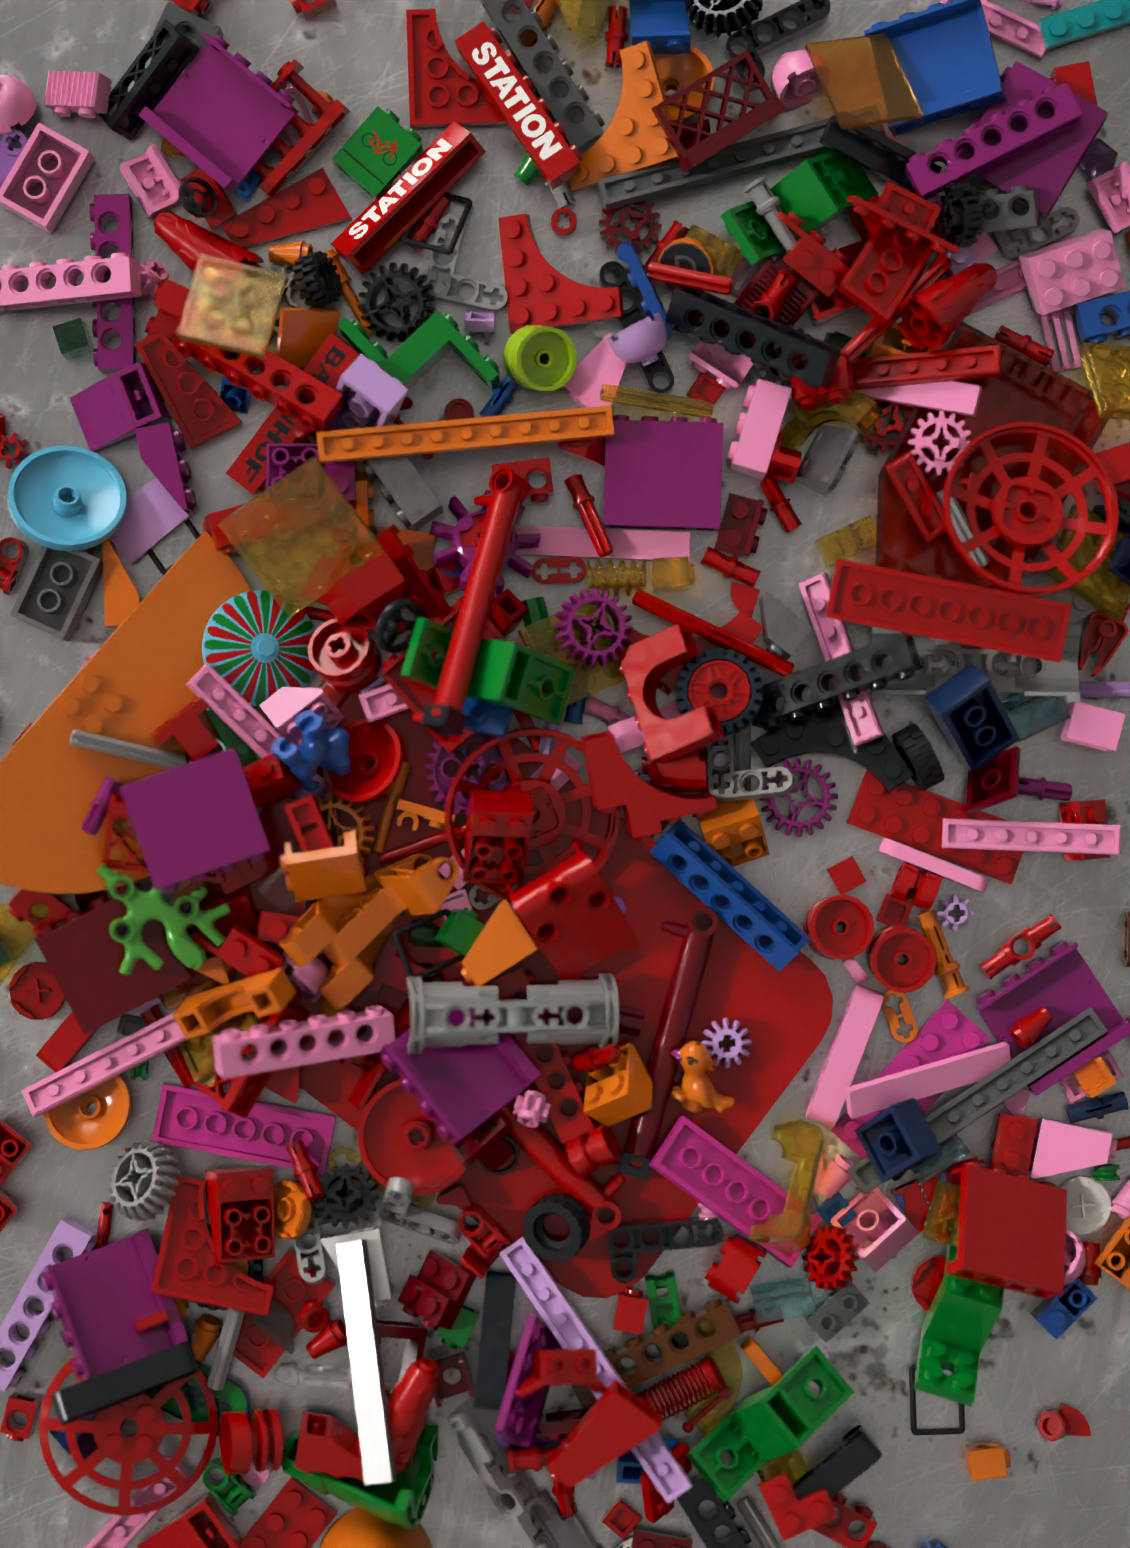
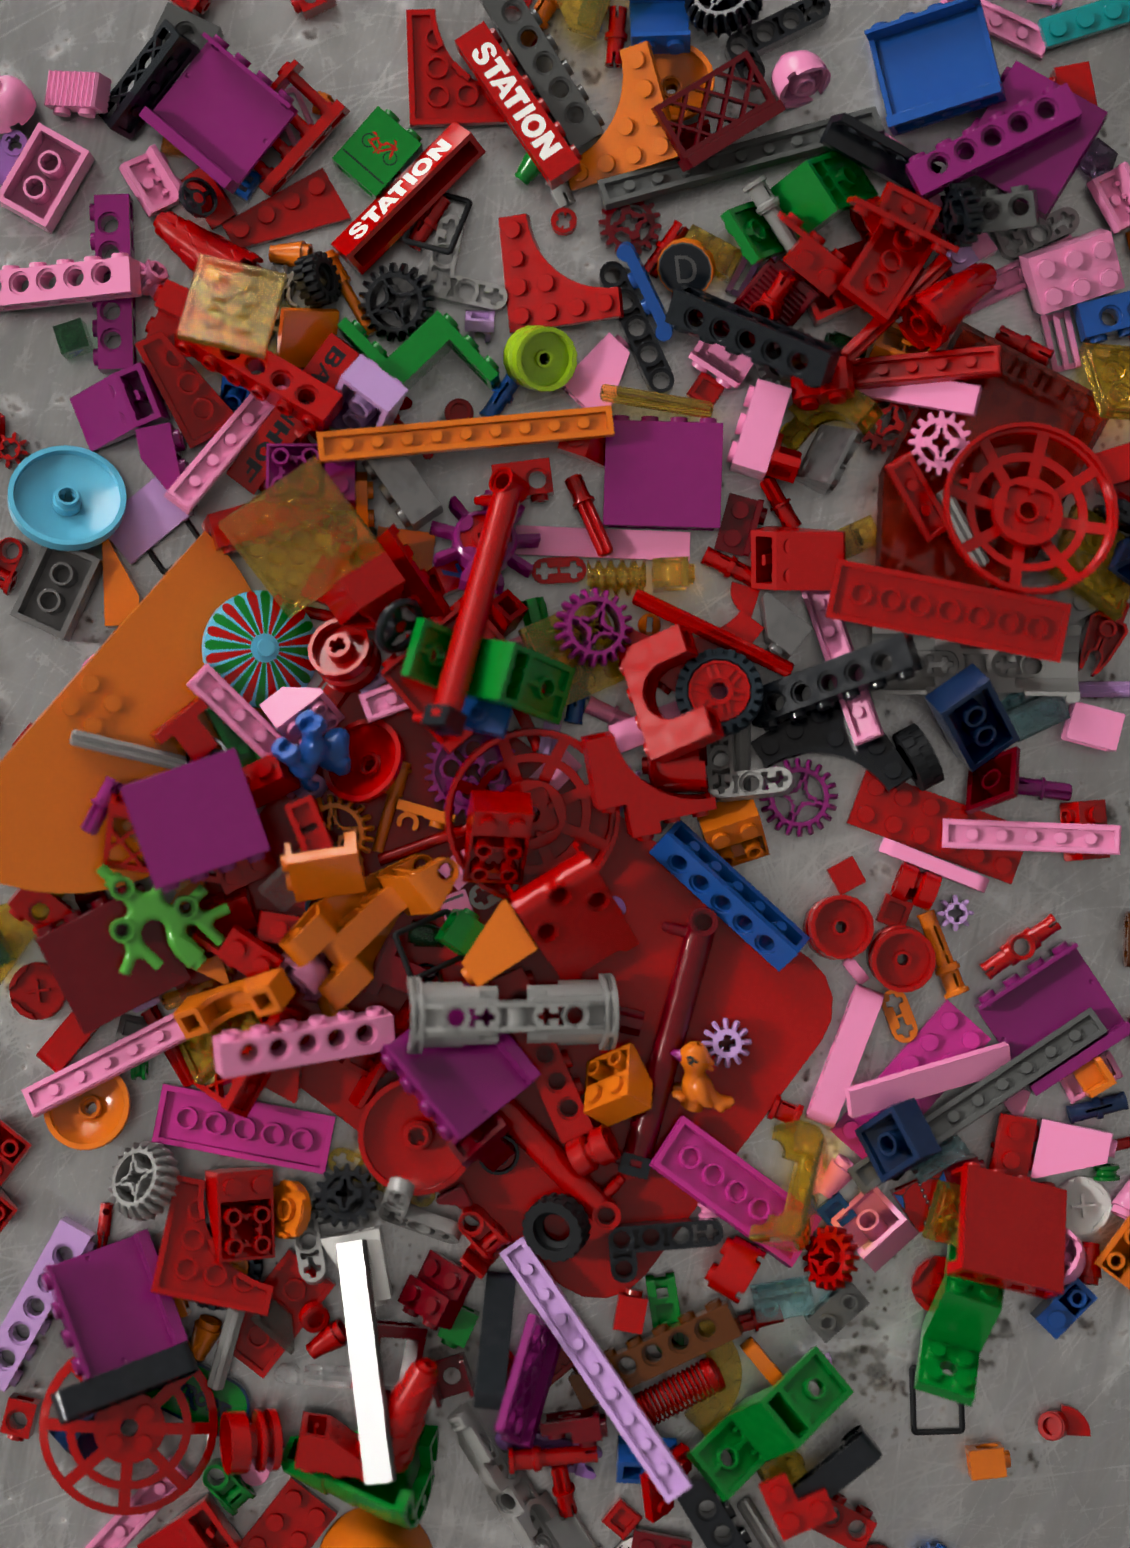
(151, 1321): red tile -> none
(219, 453): none -> bright pink tile
(305, 1170): red pin -> none
(531, 1108): bright pink gear -> none
(562, 1368): red piece -> none
(595, 1058): red axle -> none
(603, 1434): red slope -> none
(640, 341): lavender cylinder -> none
(642, 624): none -> orange hinge
(689, 278): red axle -> none
(689, 1426): red hinge -> none
(784, 1110): none -> red bush
(794, 557): none -> red slope
(863, 81): clear orange piece -> none
(1029, 1028): red cone -> none

